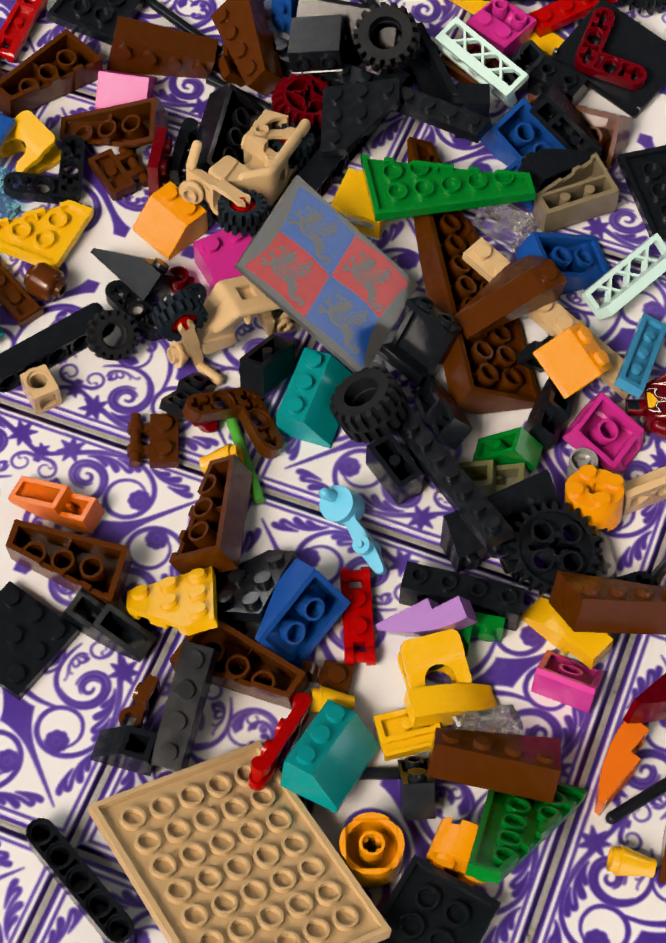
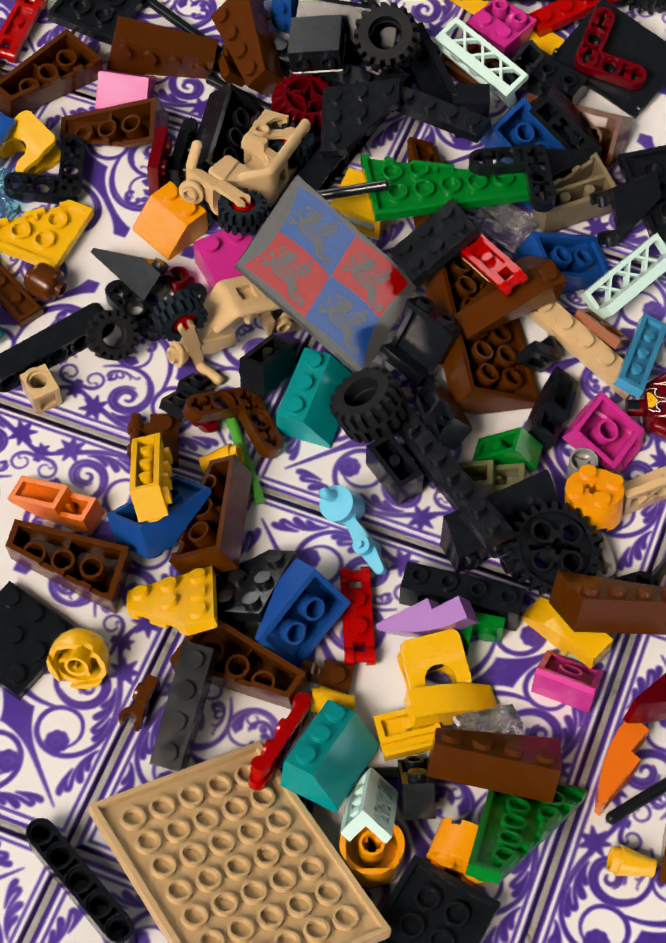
(79, 658): none -> yellow cylinder
(109, 626): black slope -> none
(112, 174): reddish brown plate -> none
(125, 748): black slope -> none
(150, 477): none -> yellow brick
(153, 538): none -> blue slope
(356, 189): none -> black bar
(370, 805): none -> light aqua fence
(434, 242): none -> black plate
(493, 264): none -> red plate
(522, 163): none -> black beam
(573, 359): light orange slope -> none
(602, 329): none -> dark orange plate
(629, 205): none -> black flag

